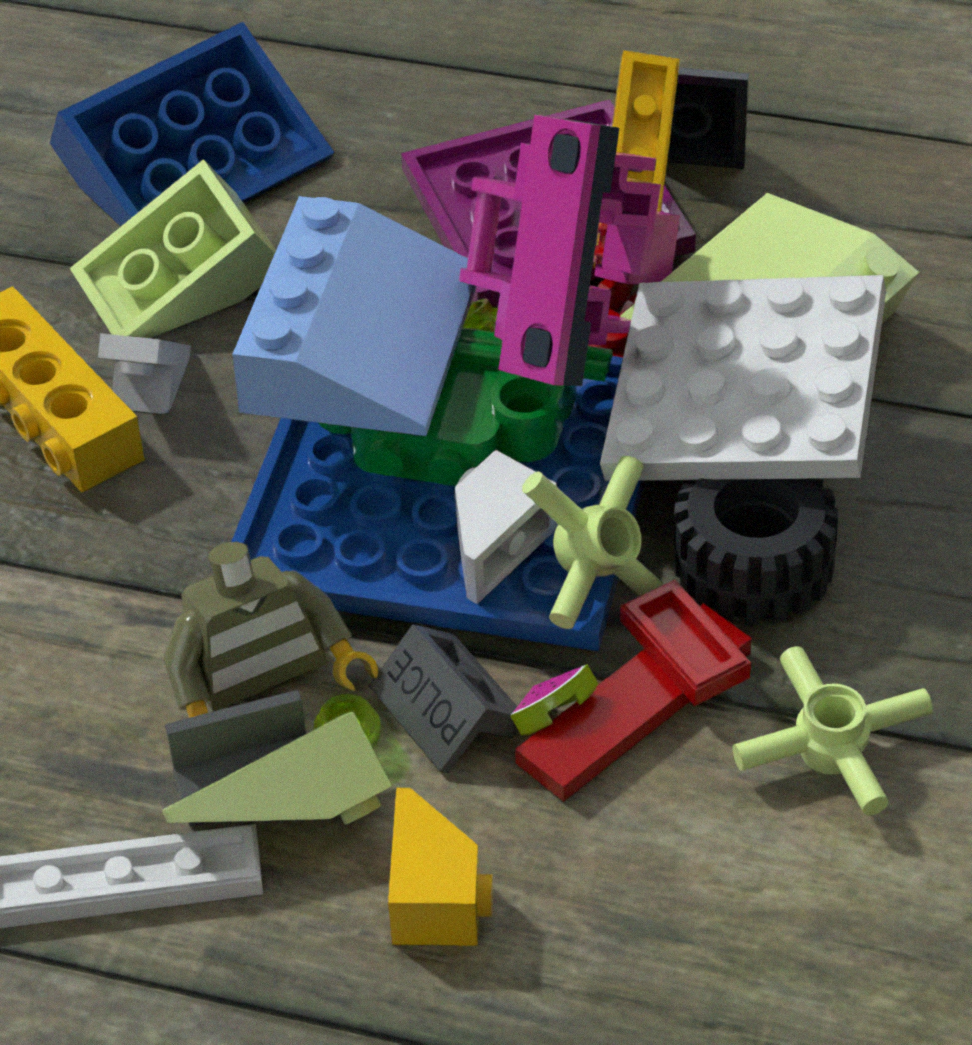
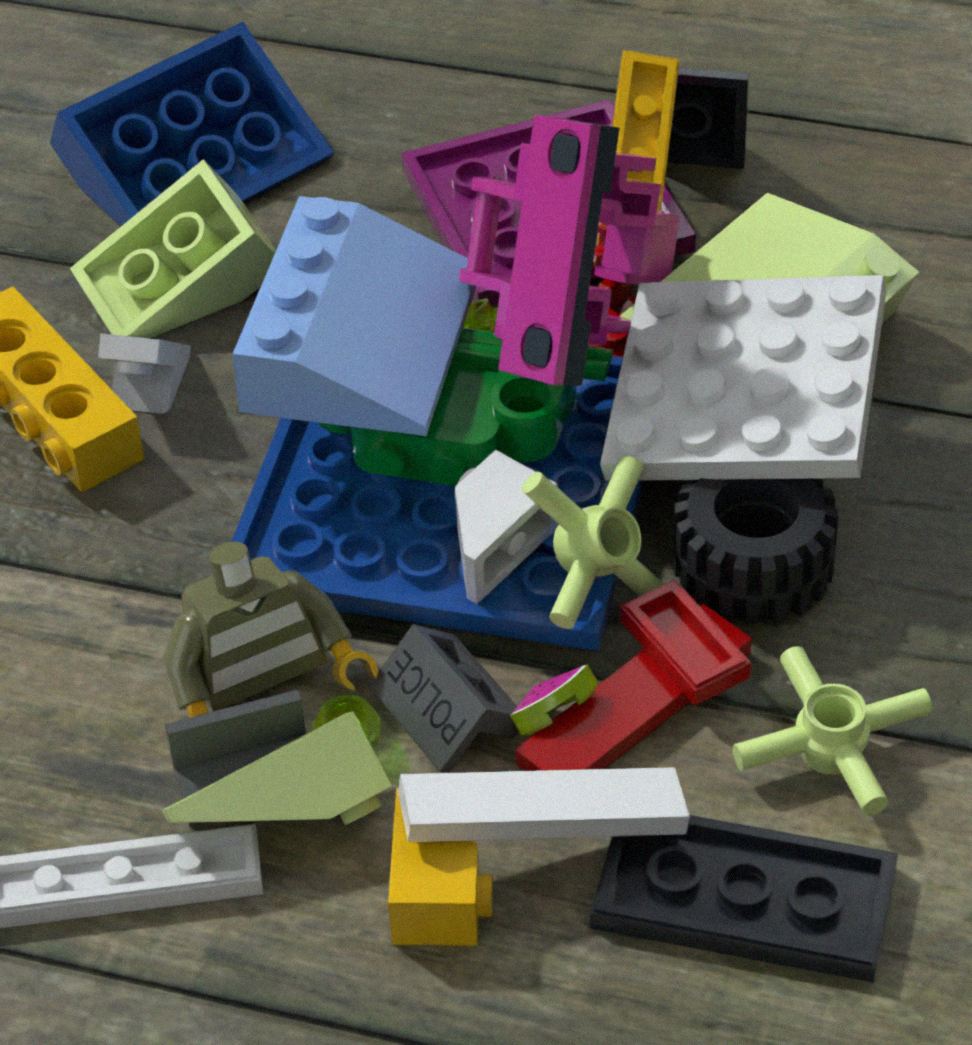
(542, 804): none -> white tile
(750, 895): none -> black tile

